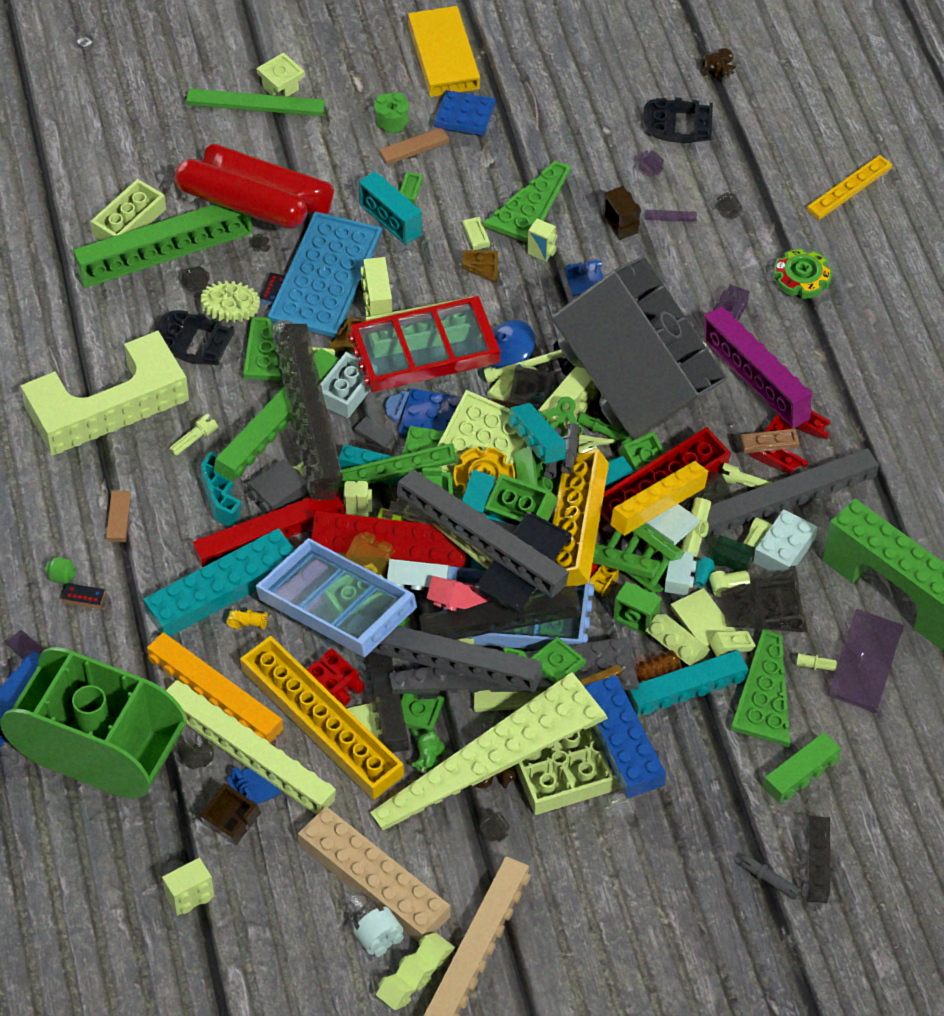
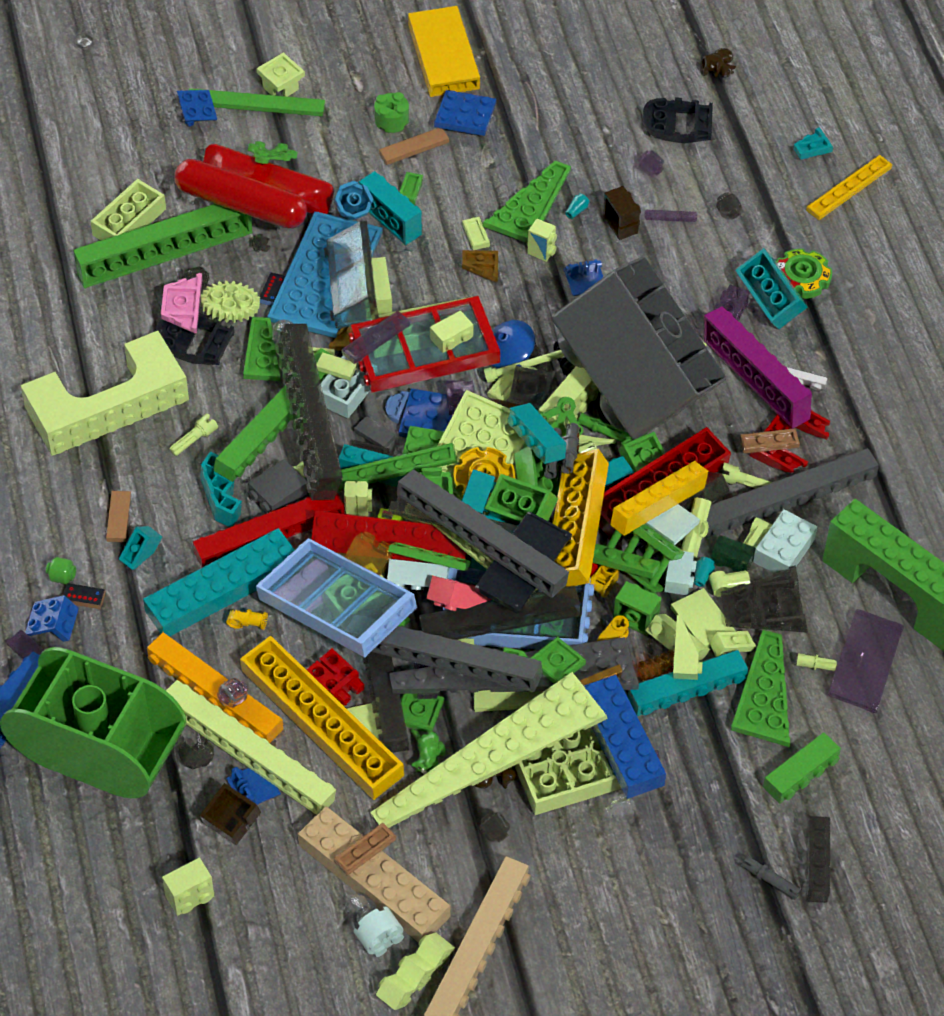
(53, 616): none -> blue bracket
(140, 546): none -> teal slope
(182, 303): none -> bright pink wing
(196, 106): none -> blue hinge
(232, 692): none -> head
(263, 155): none -> bright green plant
(336, 366): none -> yellowish green tile
(351, 276): none -> windscreen
(353, 200): none -> dark azure cone
(365, 849): none -> medium nougat tile
(375, 337): none -> clear purple tile
(429, 556): none -> bright green tile
(451, 331): none -> yellowish green brick
(455, 392): none -> clear purple plate
(578, 204): none -> teal cone
(616, 629): none -> yellow piece
(685, 656): none -> yellowish green slope
(771, 288): none -> teal brick
(813, 145): none -> teal wing
(814, 381): none -> white plate

